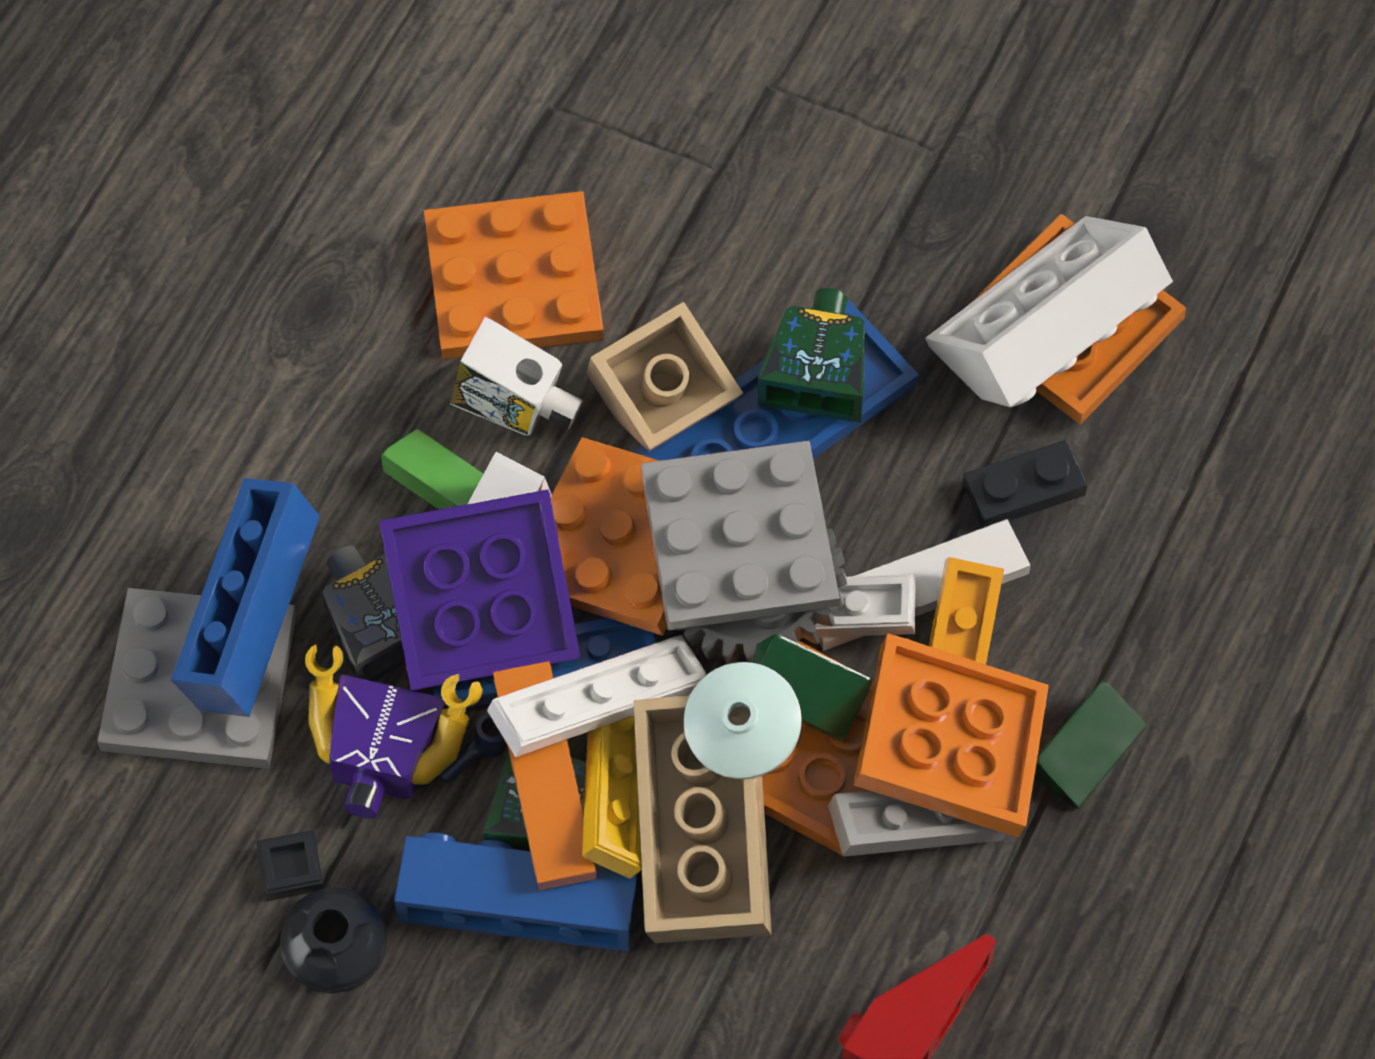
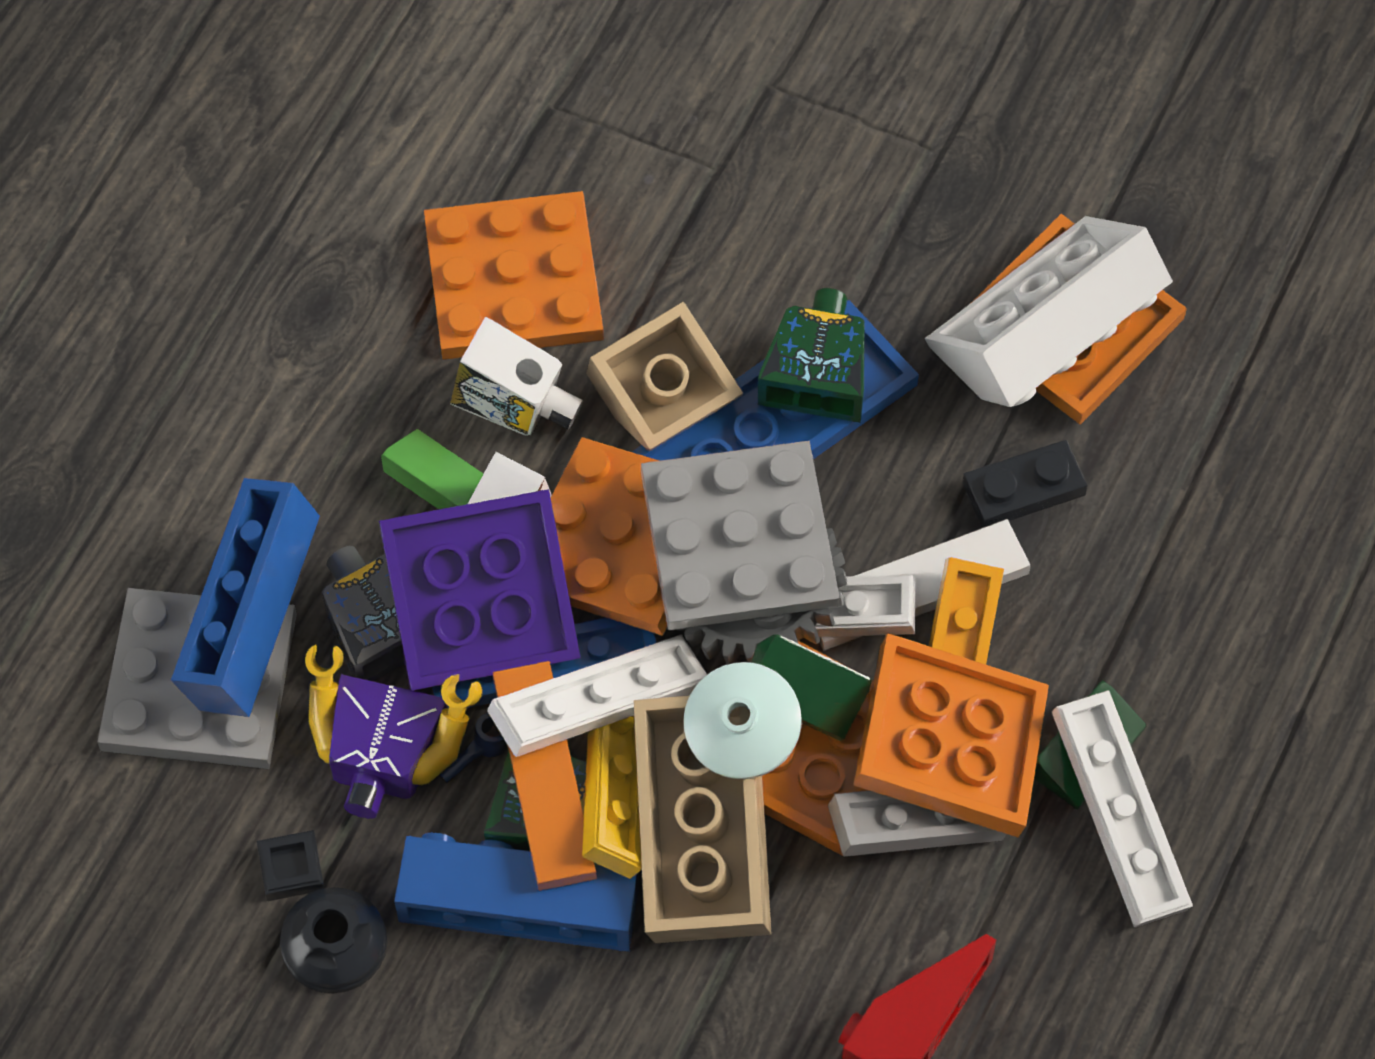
(1121, 809): none -> white tile

